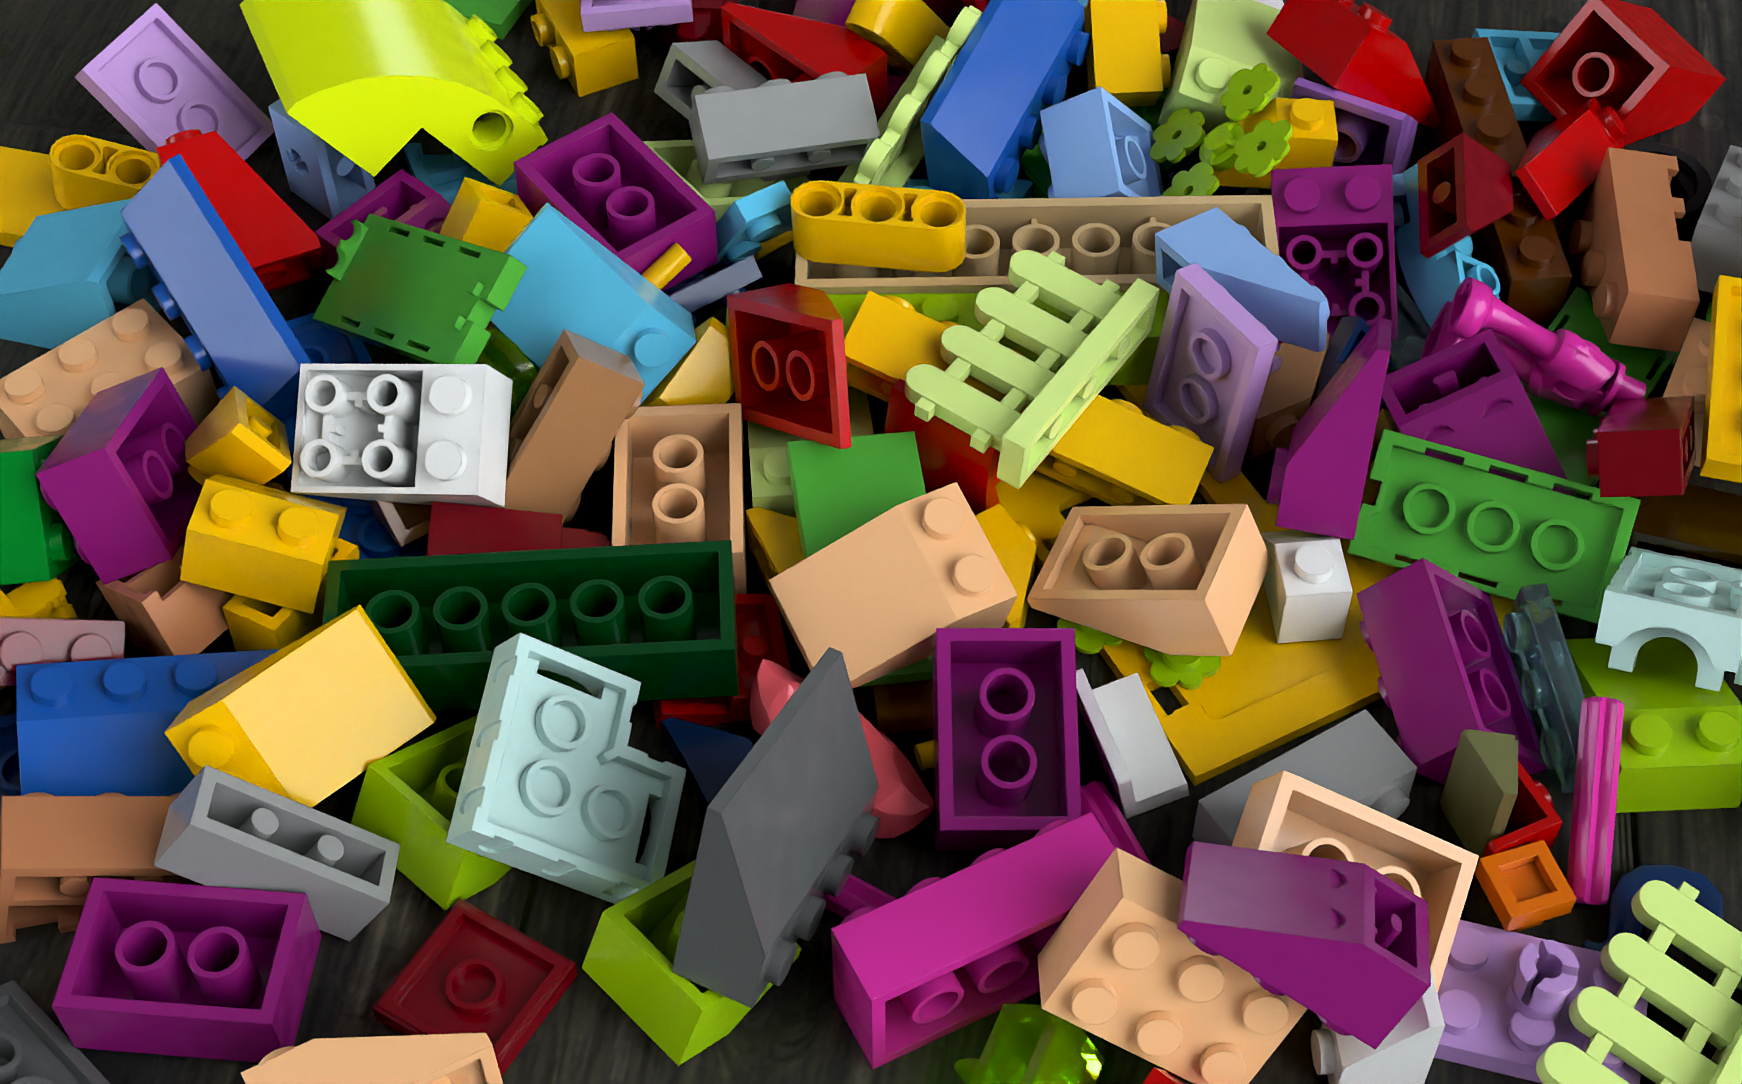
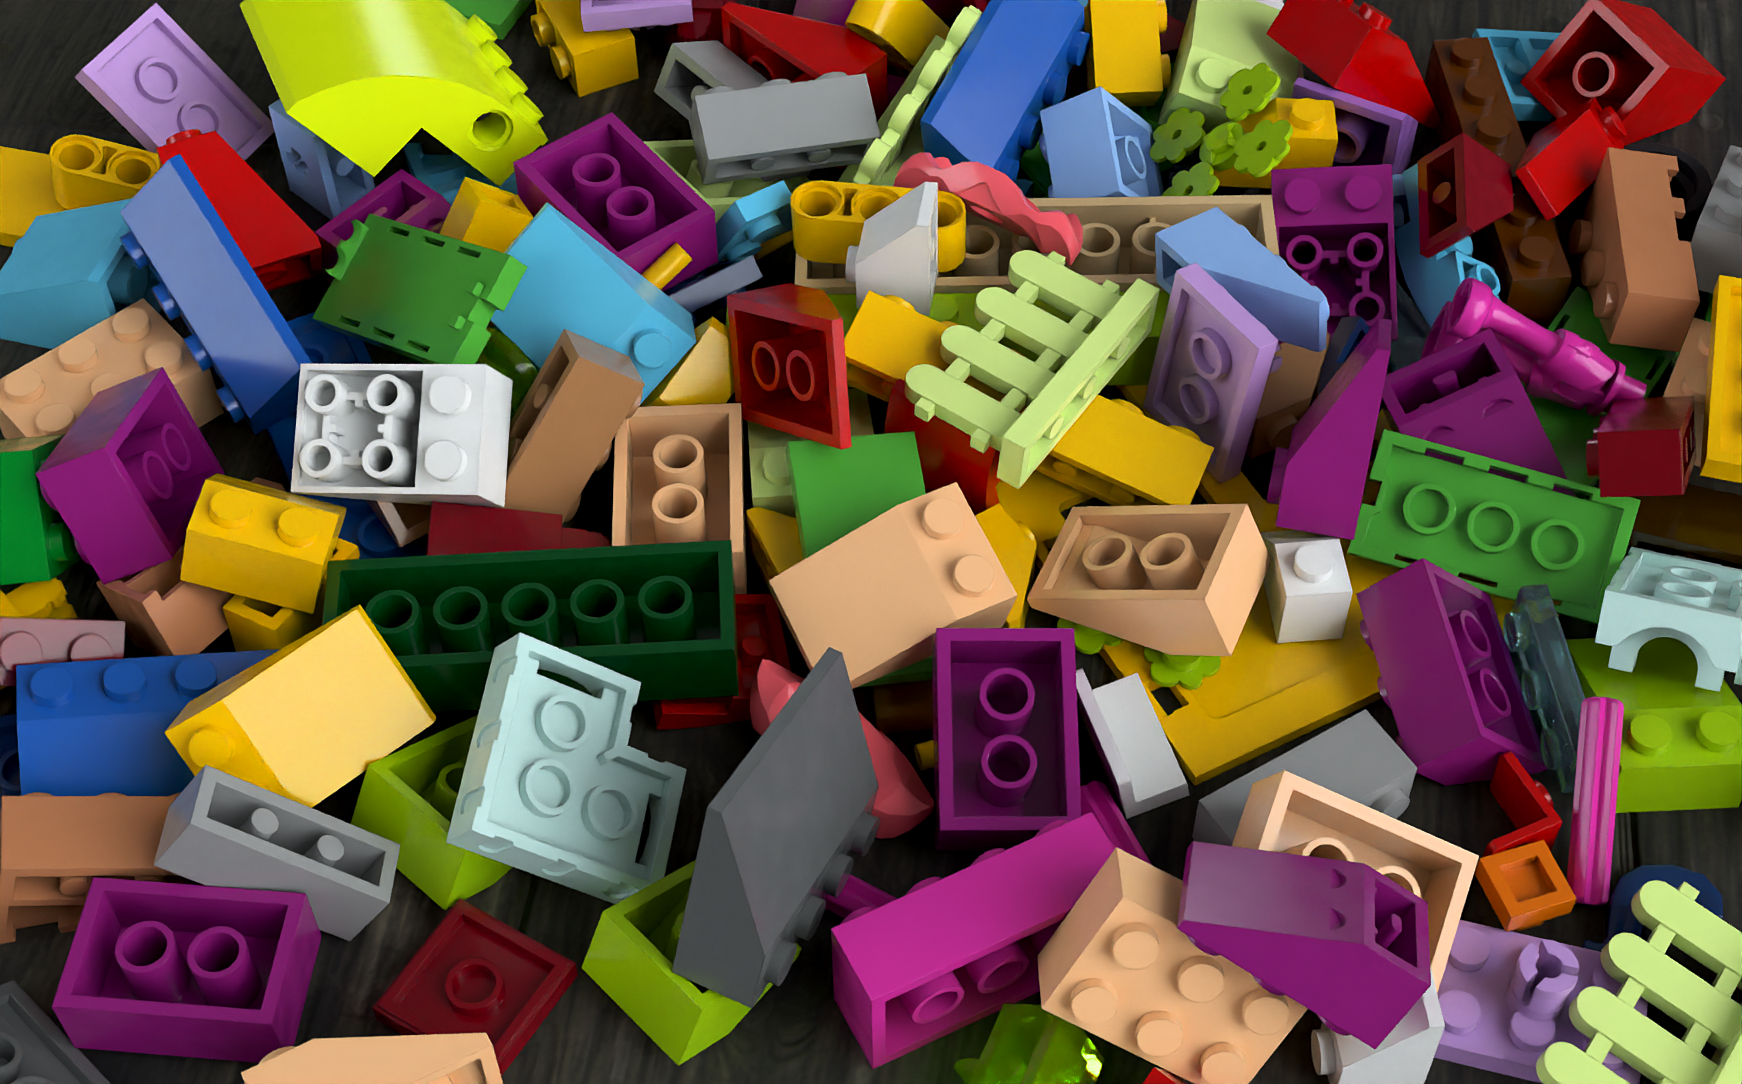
(238, 442): yellow slope -> none
(705, 753): dark blue slope -> none
(899, 250): none -> white slope
(997, 200): none -> coral piece
(1481, 787): olive slope -> none

